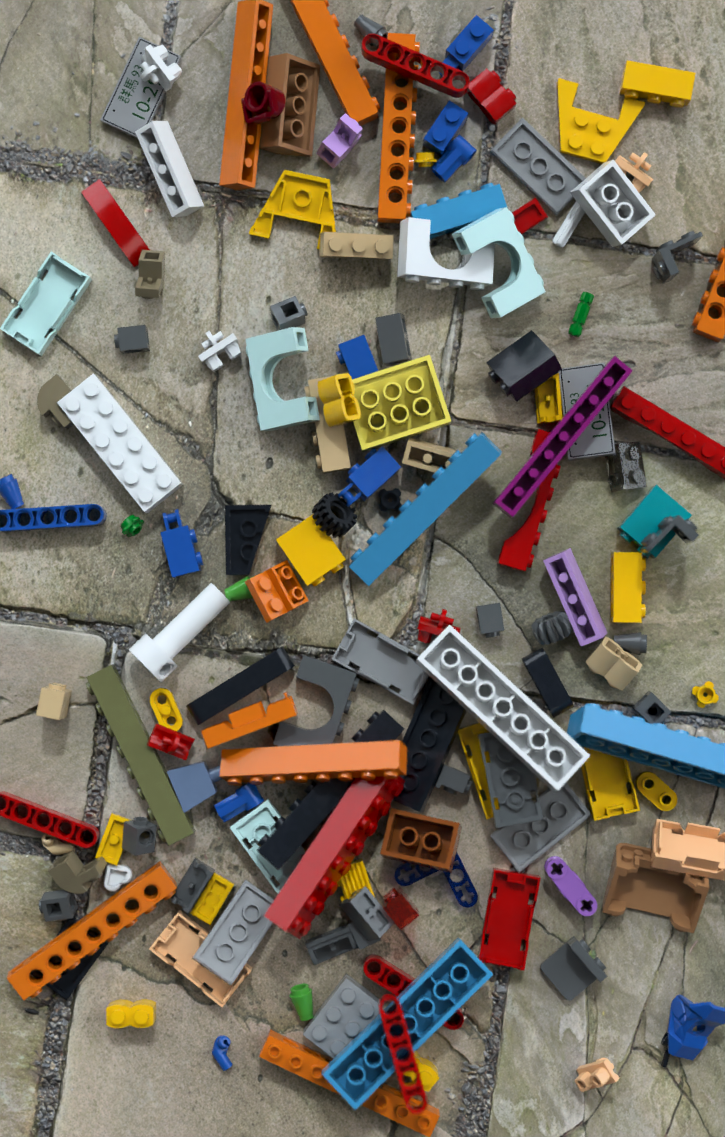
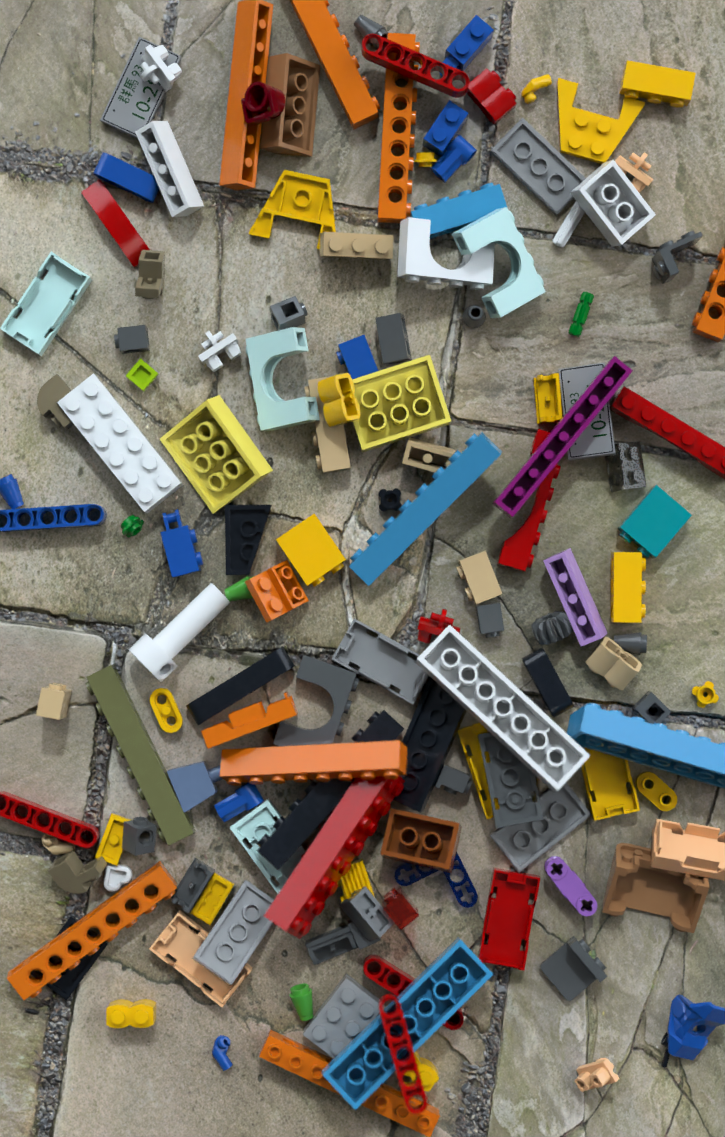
(58, 905): dark grey brick -> none
(127, 177): none -> blue beam
(142, 375): none -> lime plate
(170, 741): red hips -> none
(216, 453): none -> light yellow slope
(334, 515): black tyre -> none
(340, 141): lavender brick -> none
(370, 475): blue brick -> none
(474, 322): none -> dark grey cone
(479, 578): none -> tan brick
(523, 366): black brick -> none
(529, 216): red tile -> none
(535, 84): none -> yellow arm
(683, 528): dark grey bracket -> none

